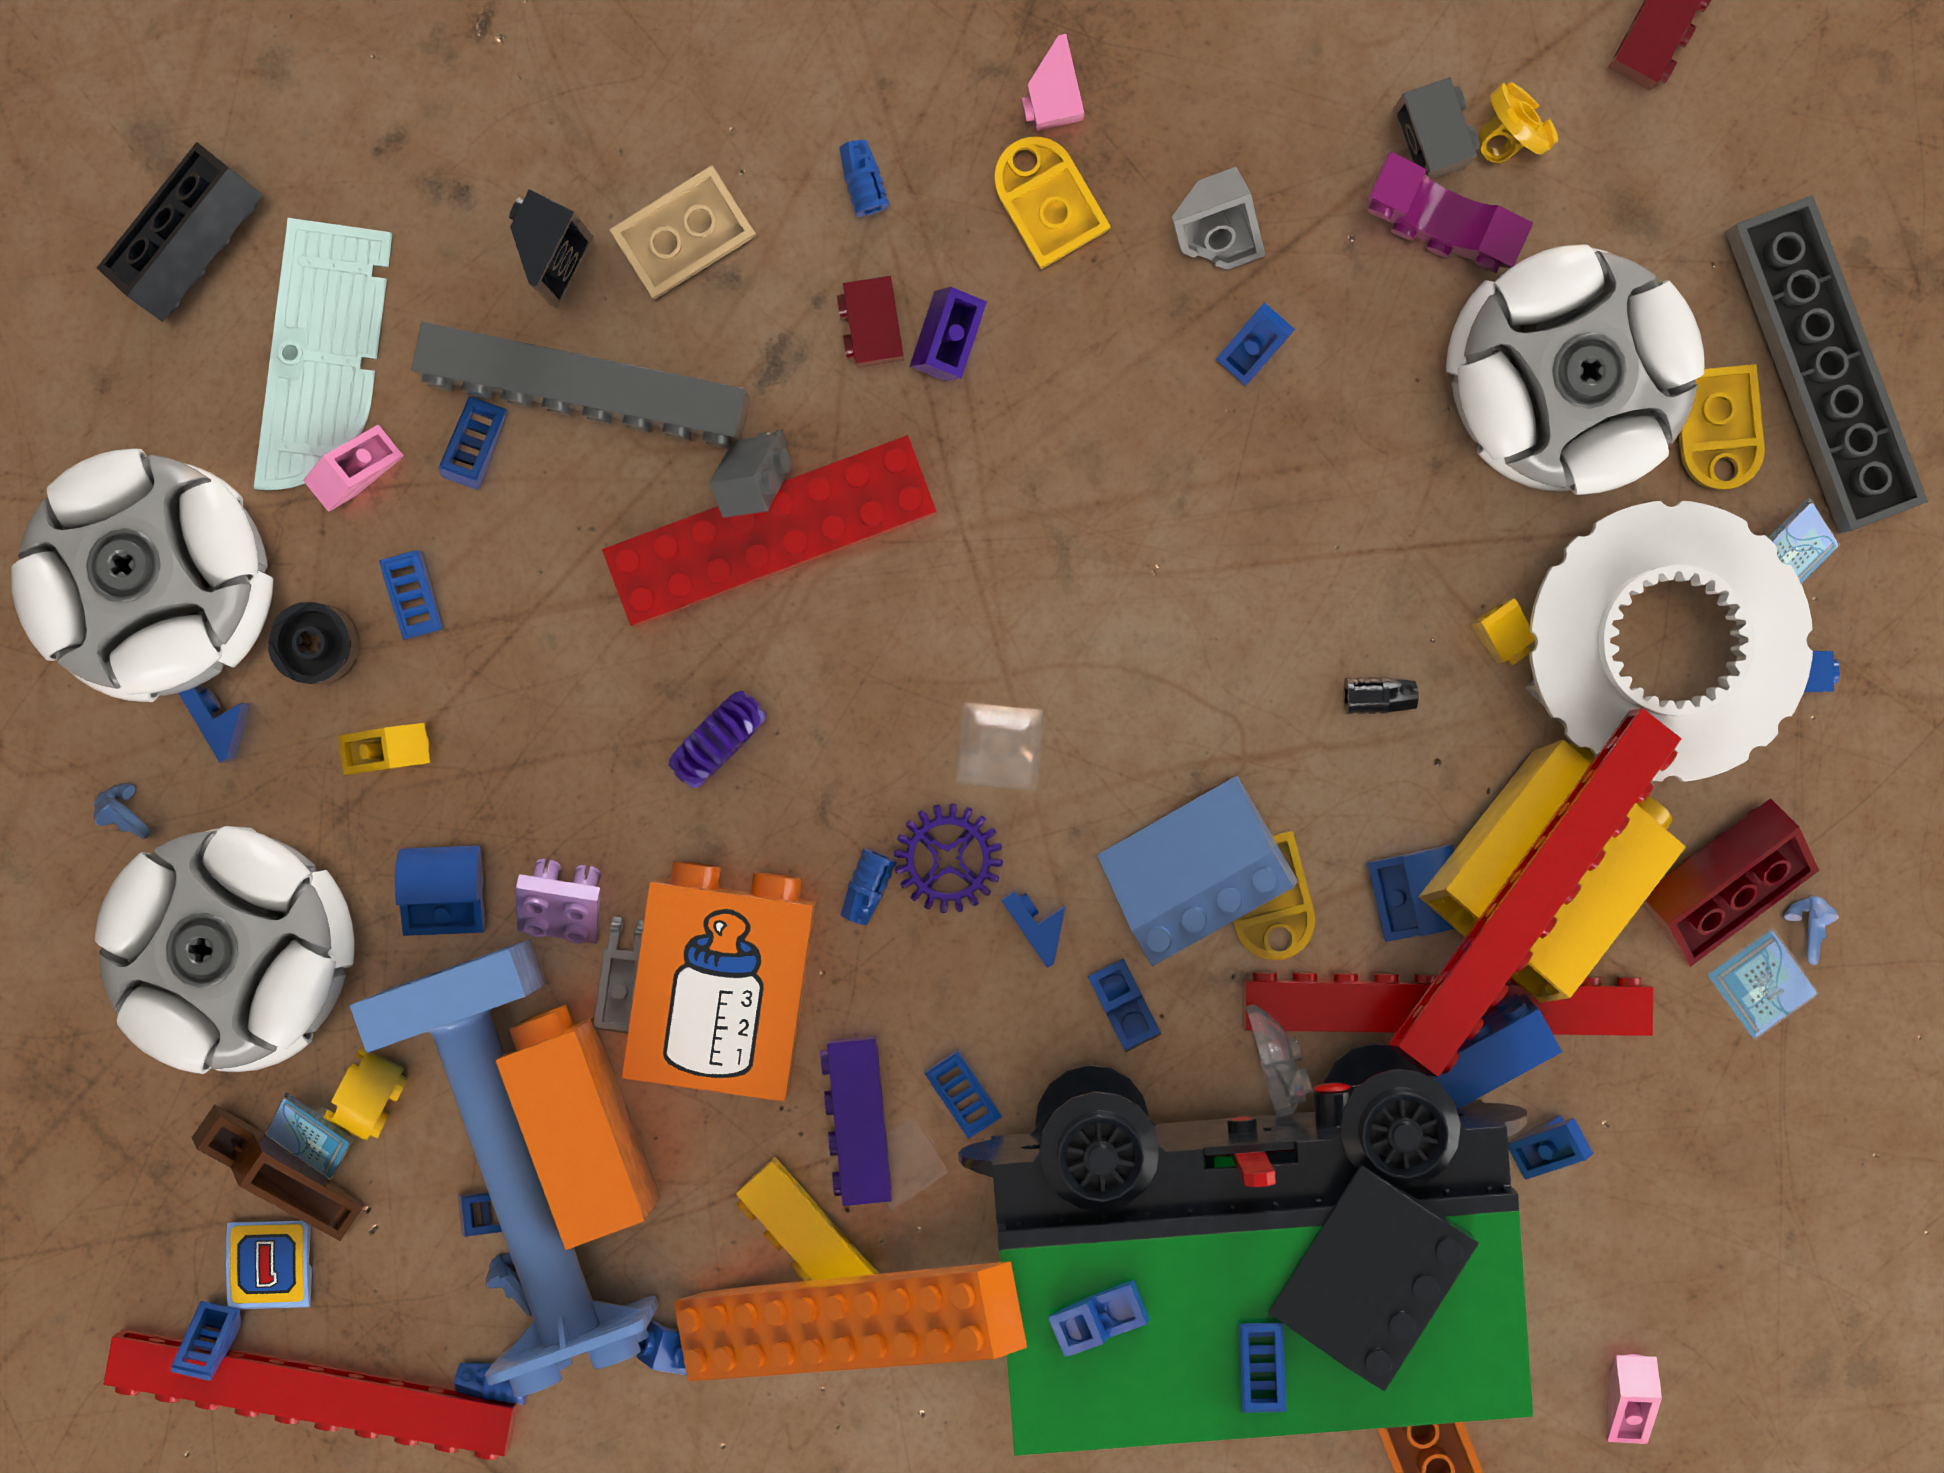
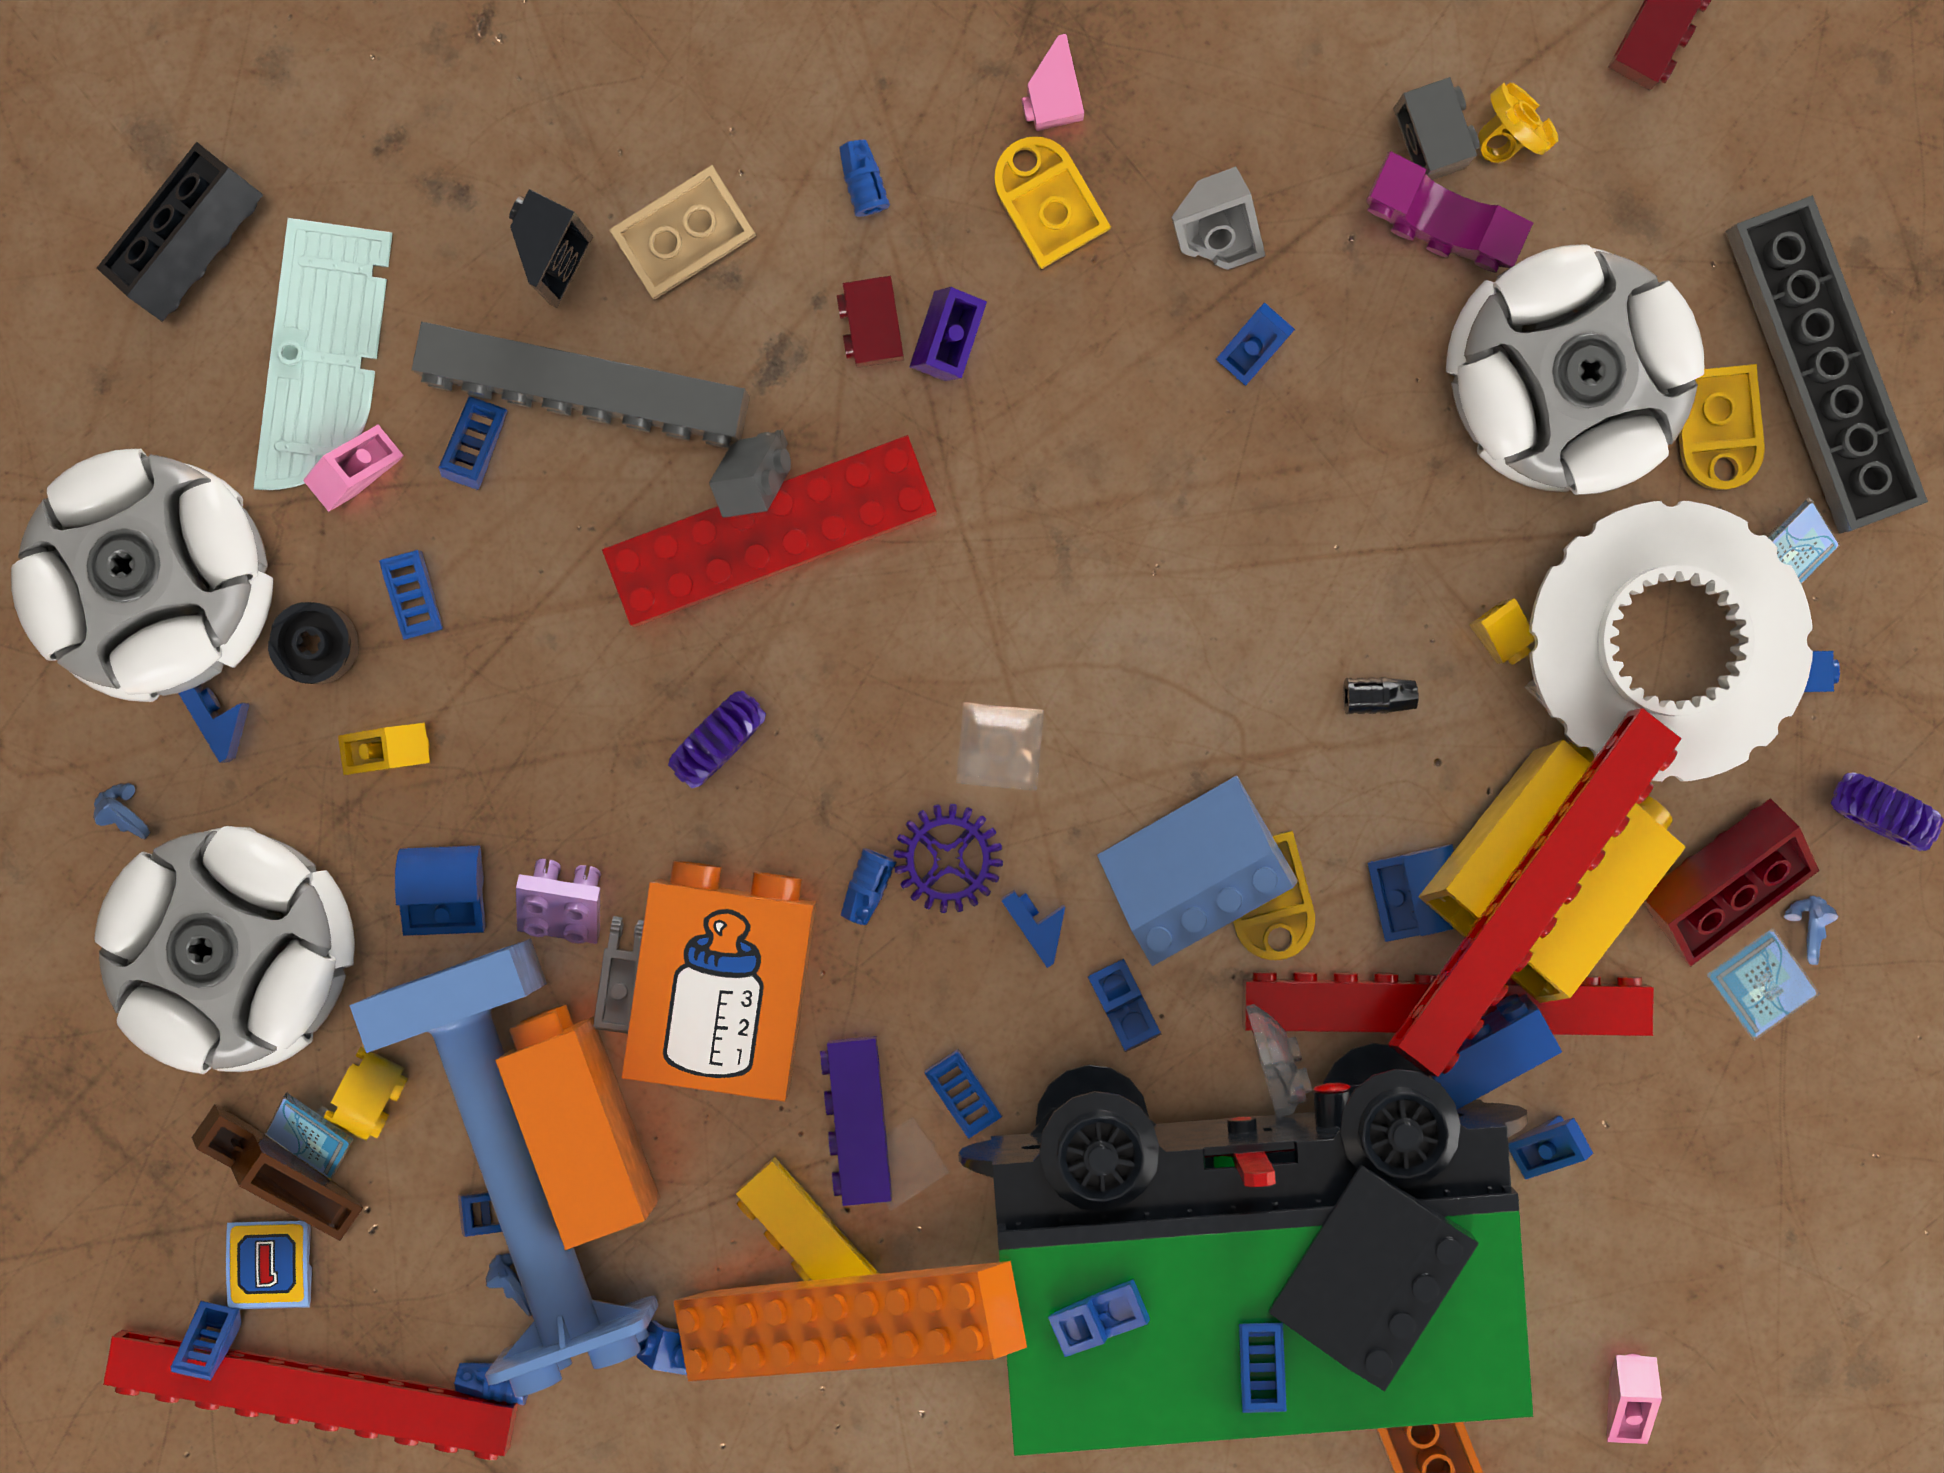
(1887, 811): none -> dark purple gear

